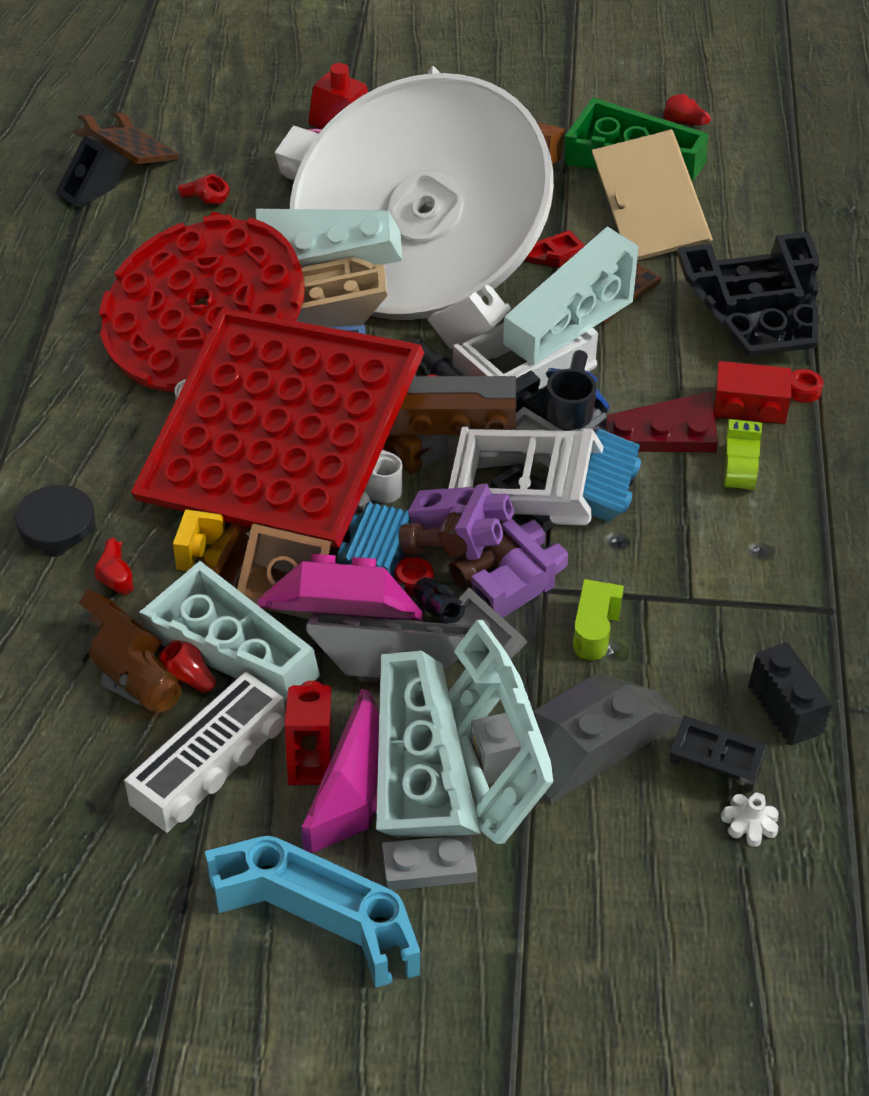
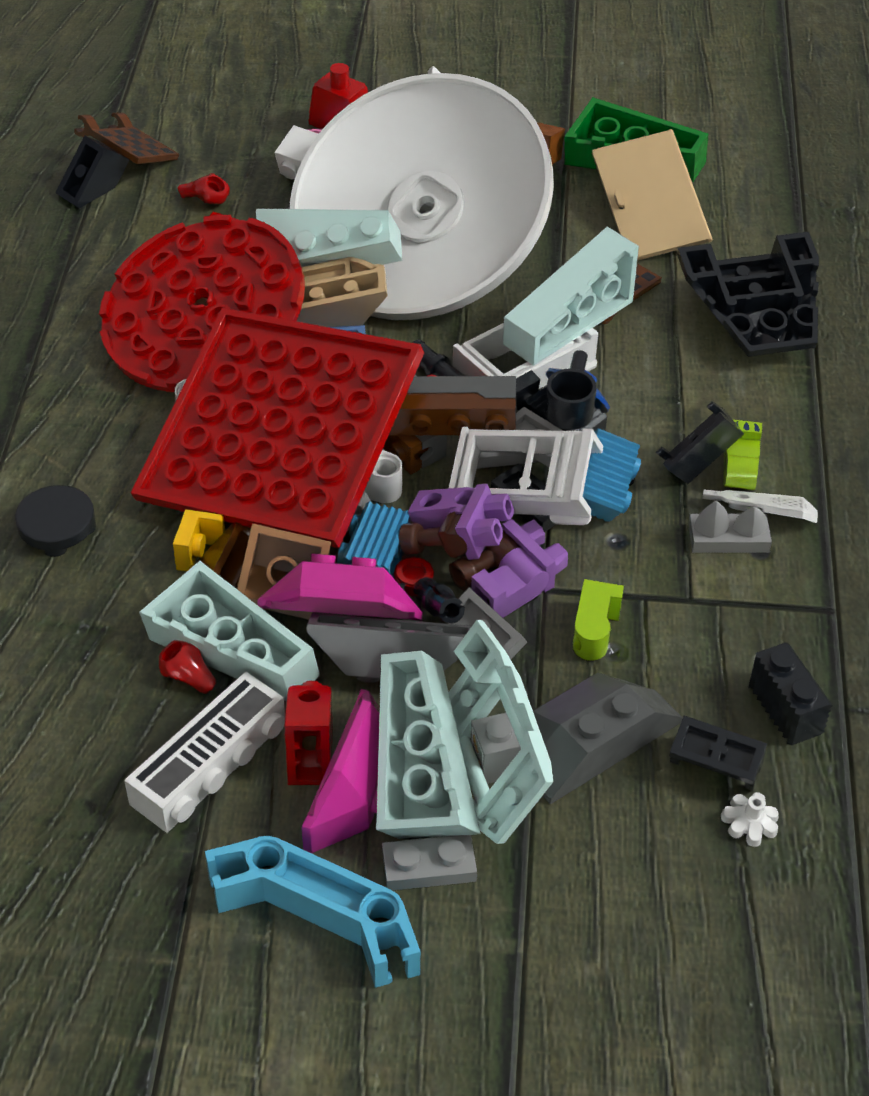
(113, 570): red animal -> none
(127, 658): reddish brown plate -> none
(469, 317): white hinge -> none
(555, 249): red tile -> none
(669, 426): dark red wing -> none
(686, 111): red animal -> none
(702, 445): none -> black hinge
(729, 533): none -> light grey tile
(752, 392): red brick -> none
(769, 503): none -> white piece
(806, 385): red tile -> none

